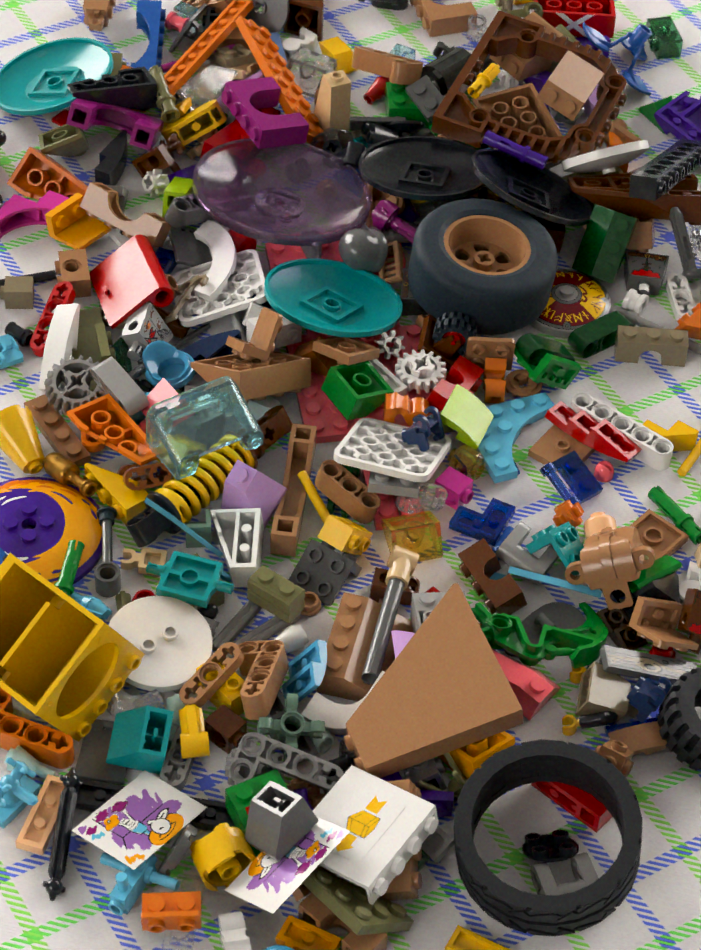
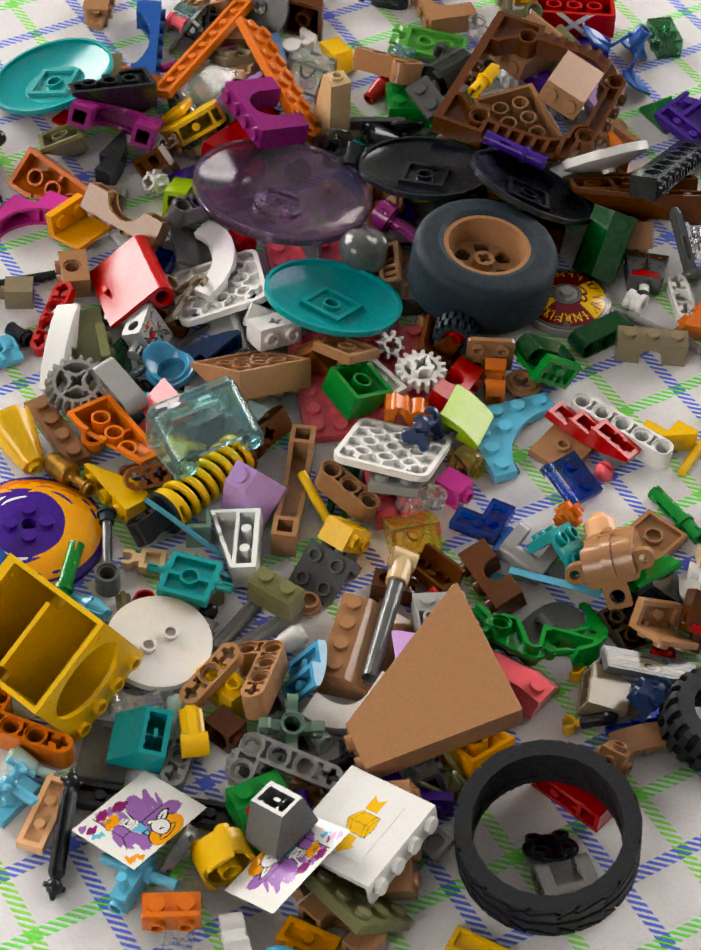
(165, 100): olive pin -> none
(262, 339): medium nougat bracket -> none
(424, 40): none -> bright green tile
(437, 569): none -> reddish brown bracket

